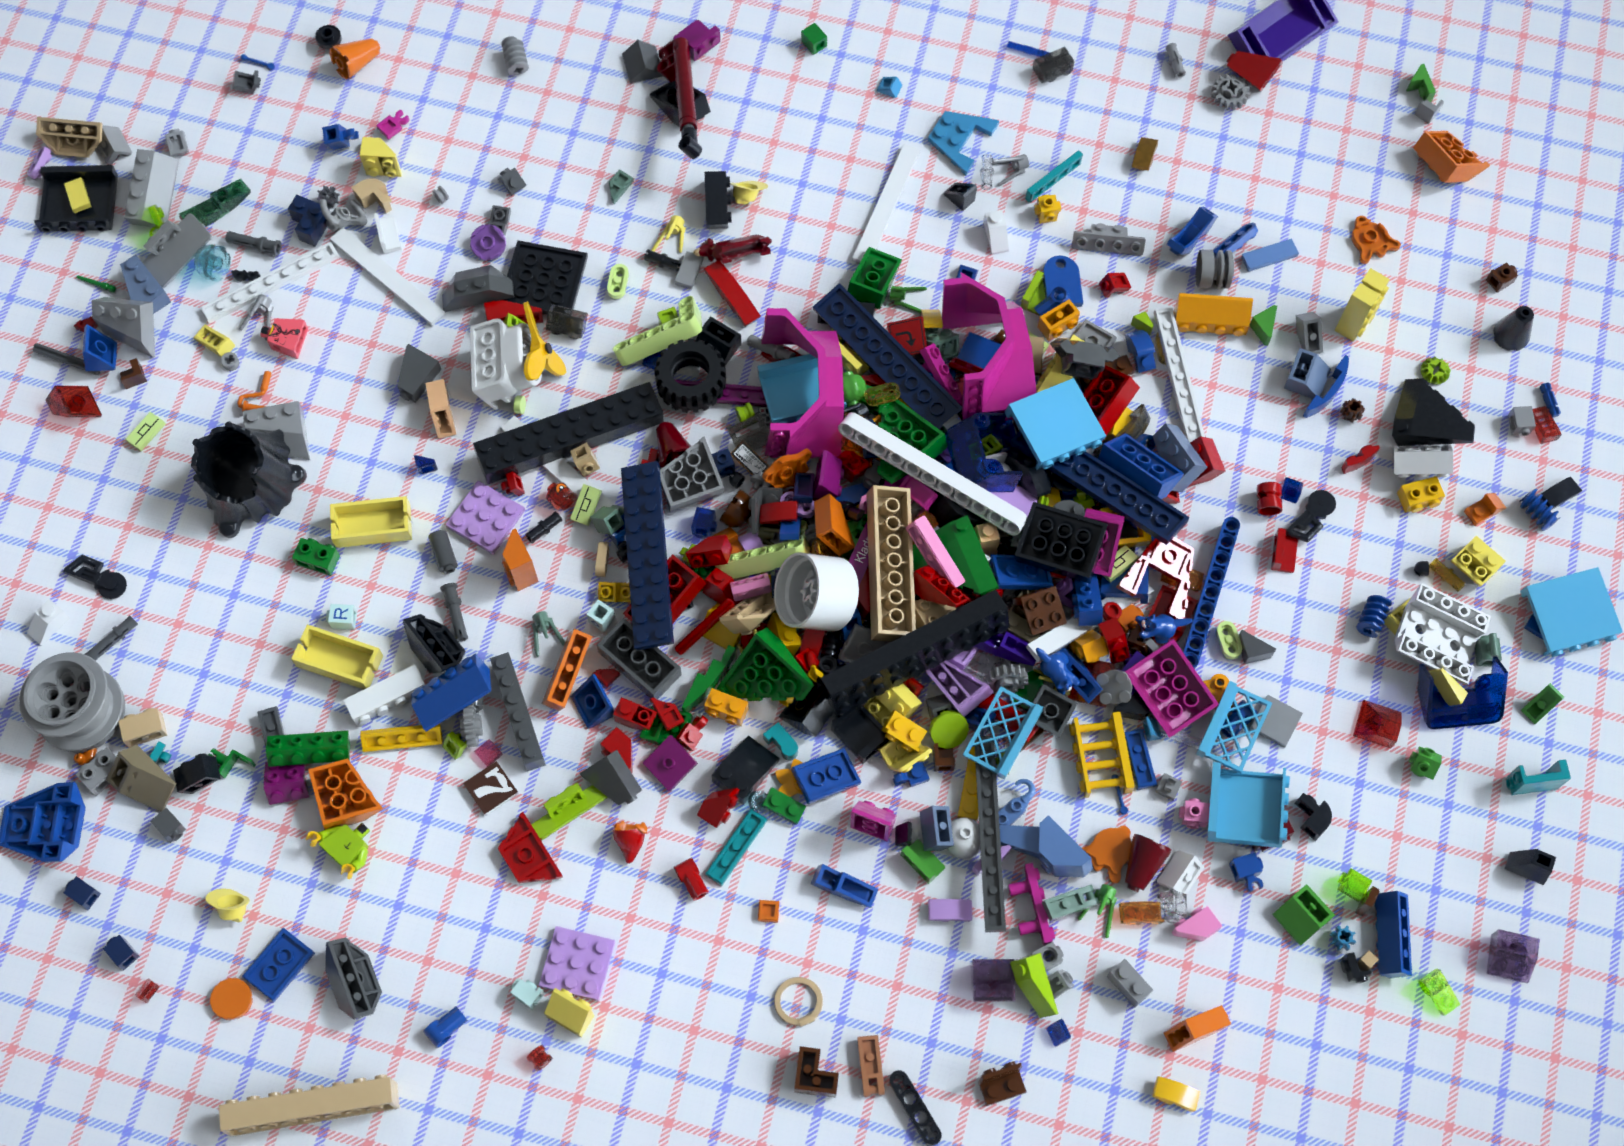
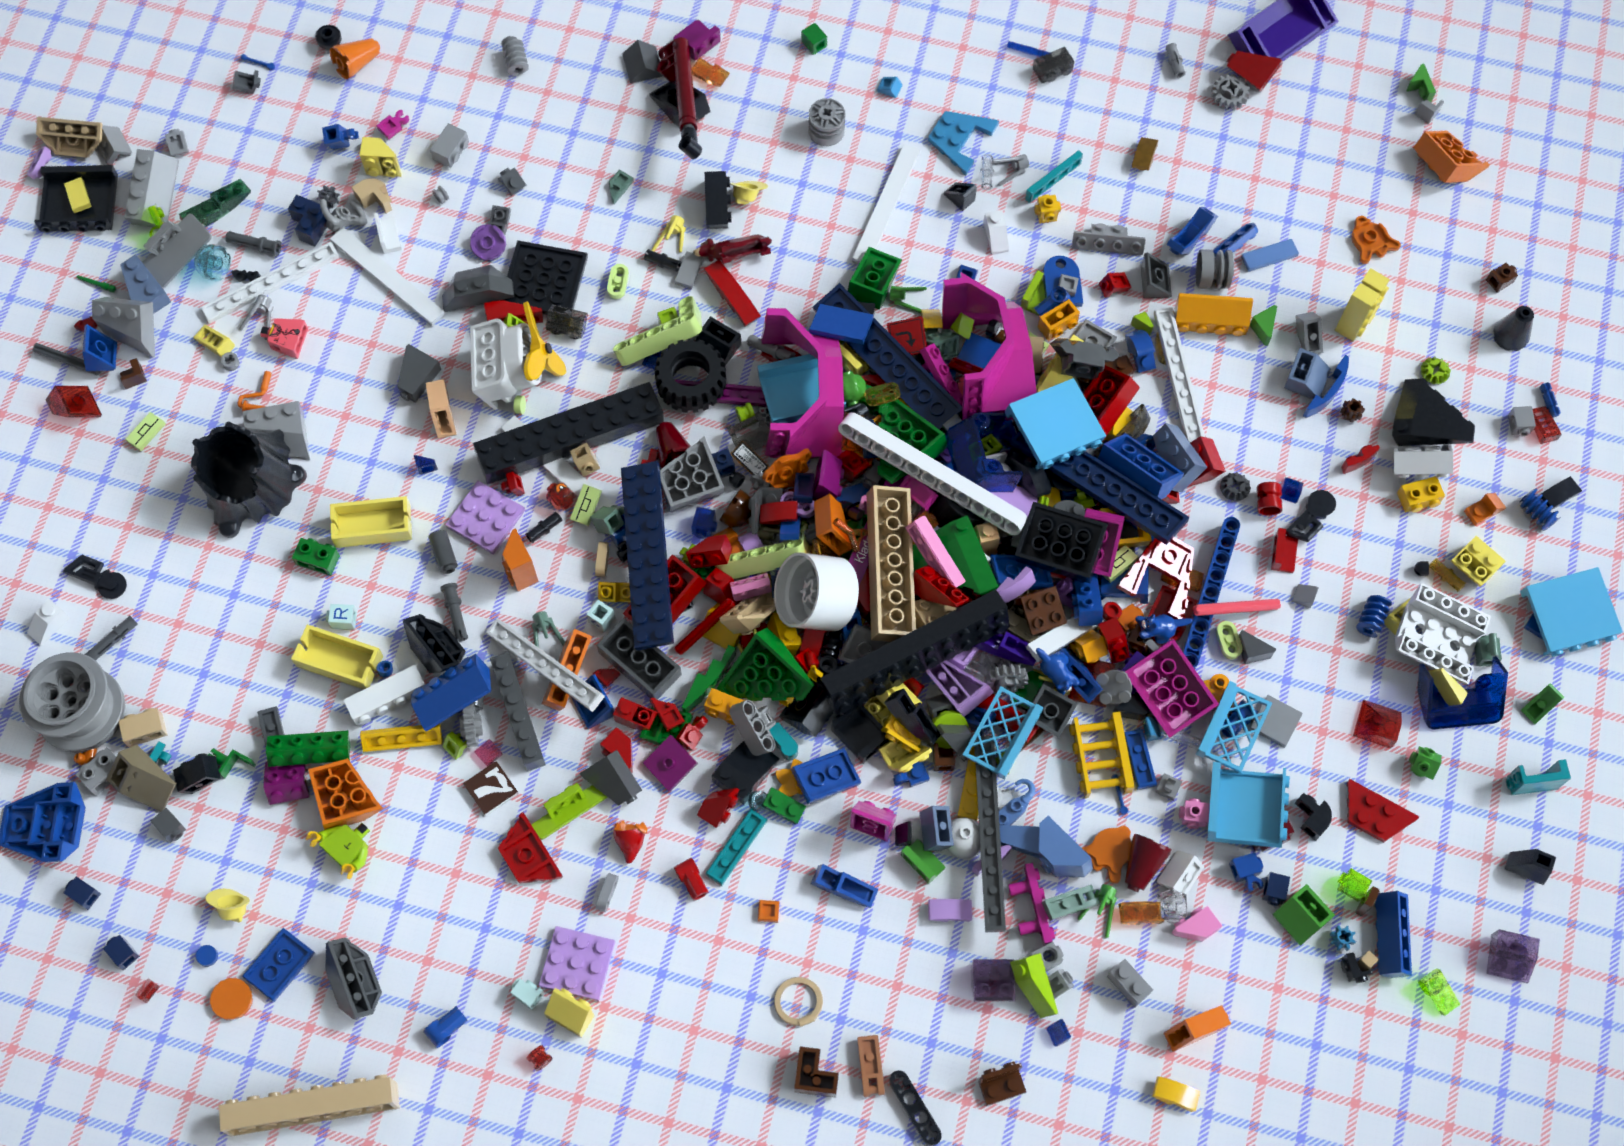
(207, 955): none -> blue tile
(381, 671): none -> blue hinge
(449, 145): none -> light grey brick
(545, 664): none -> white tile
(607, 892): none -> light grey beam
(711, 74): none -> clear orange slope
(754, 726): none -> light grey piece
(826, 122): none -> light grey wheel
(841, 324): none -> blue tile
(851, 533): none -> clear orange piece
(912, 716): none -> black slope
(957, 737): none -> dark grey slope
(963, 325): none -> lime slope
(992, 328): none -> black tile
(1012, 588): none -> lavender slope
(1069, 284): none -> light grey tile
(1155, 277): none -> dark grey slope
(1233, 493): none -> dark grey gear
(1236, 607): none -> coral axle
(1276, 888): none -> dark blue brick
(1305, 595): none -> light grey slope
(1376, 813): none -> red wing

